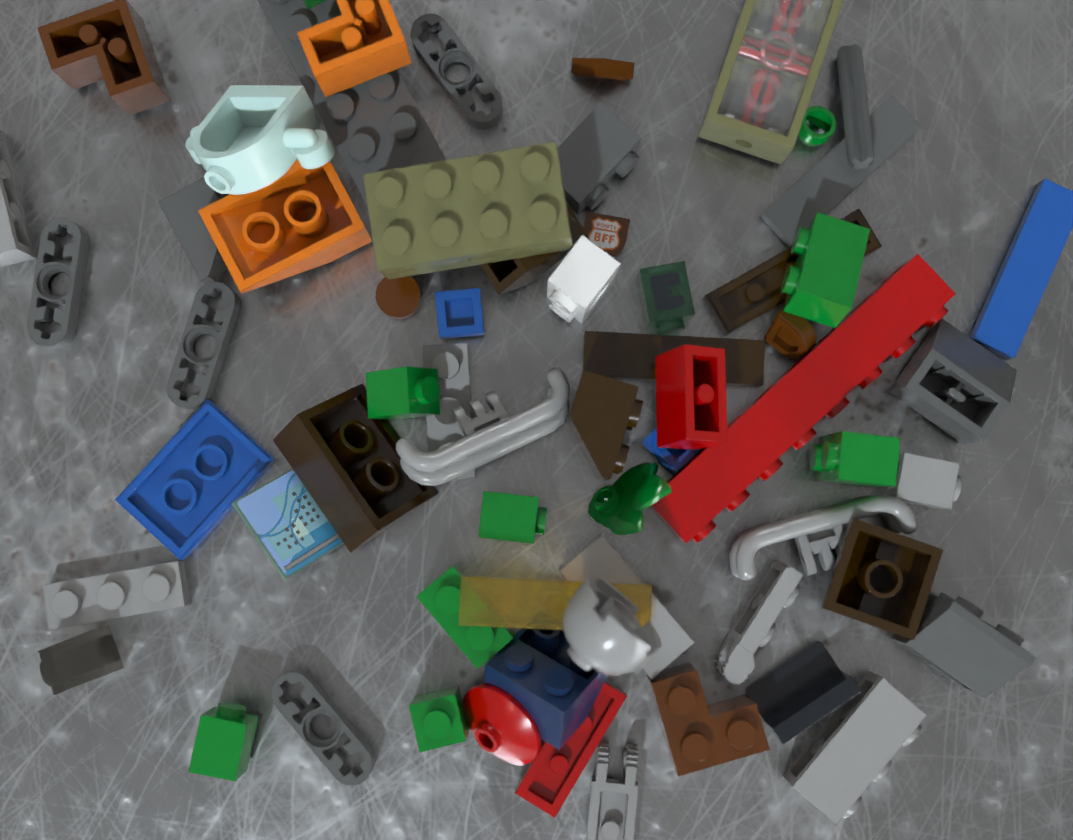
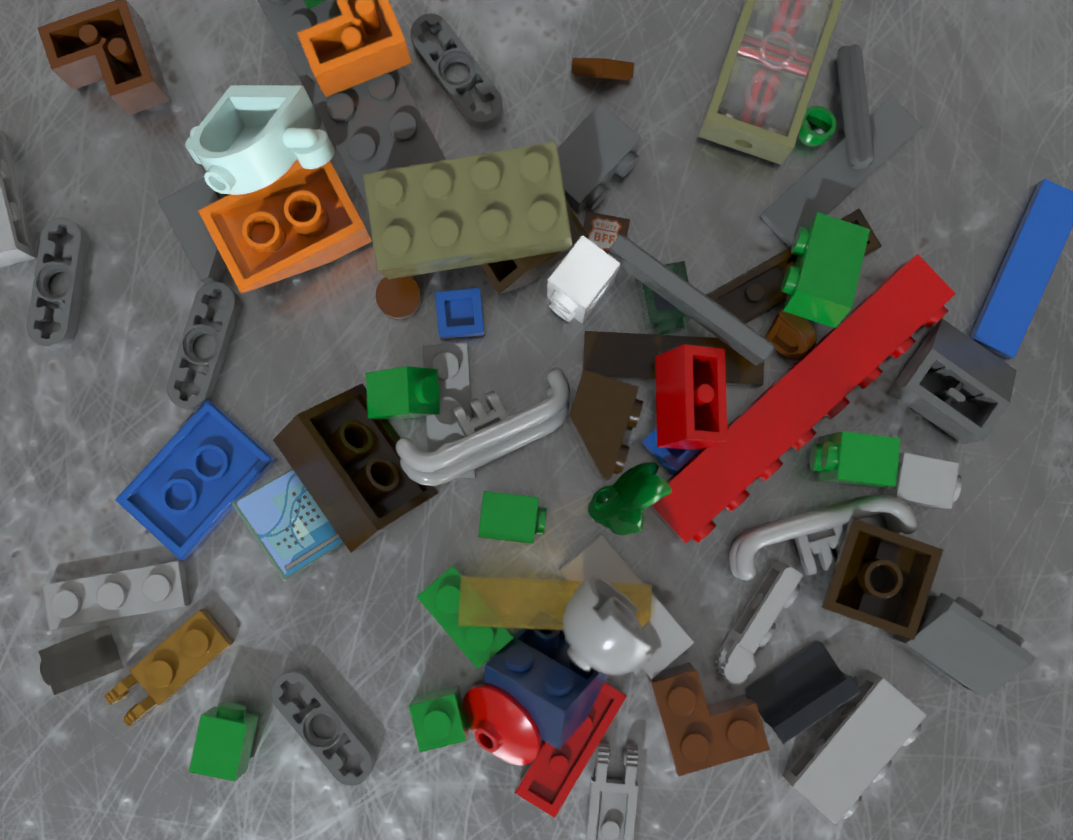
(172, 664): none -> pearl gold hinge
(690, 300): none -> dark grey tile

